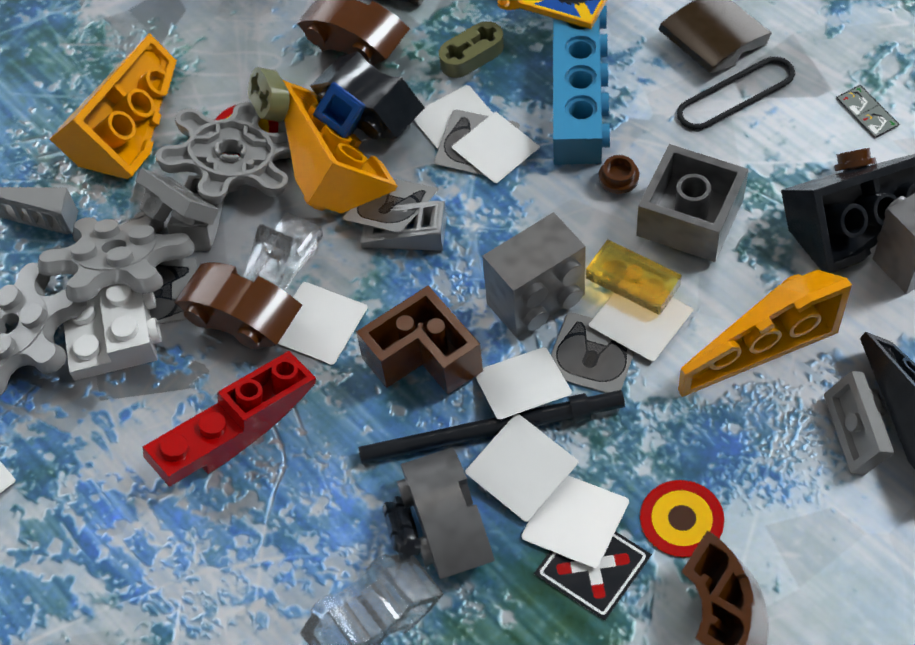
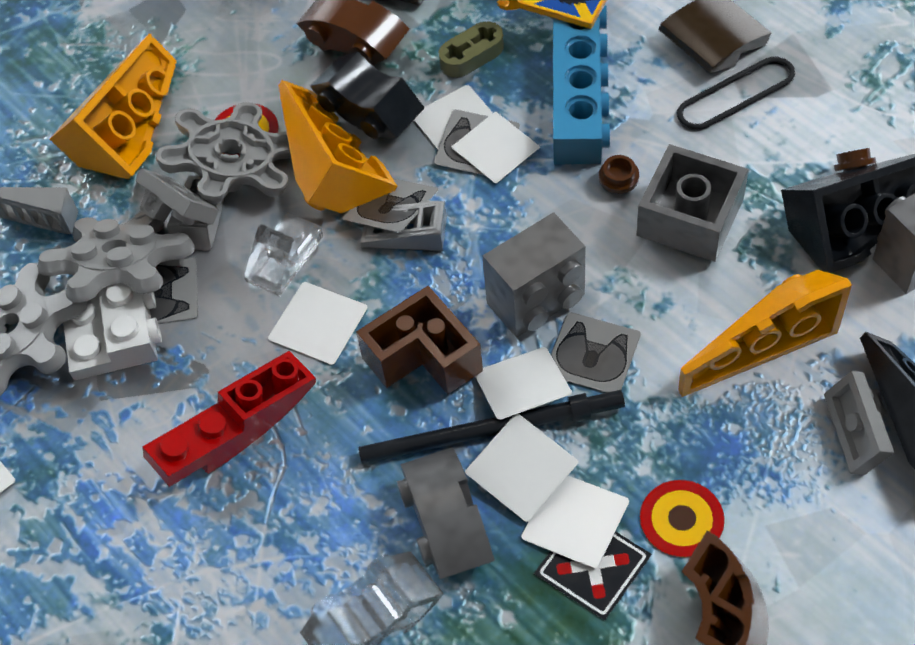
(249, 310): reddish brown brick -> none
(268, 94): olive beam -> none
(340, 110): blue slope -> none
(401, 529): black axle -> none
(633, 277): clear yellow plate -> none
(639, 327): white sticker -> none
(867, 111): light grey sticker -> none

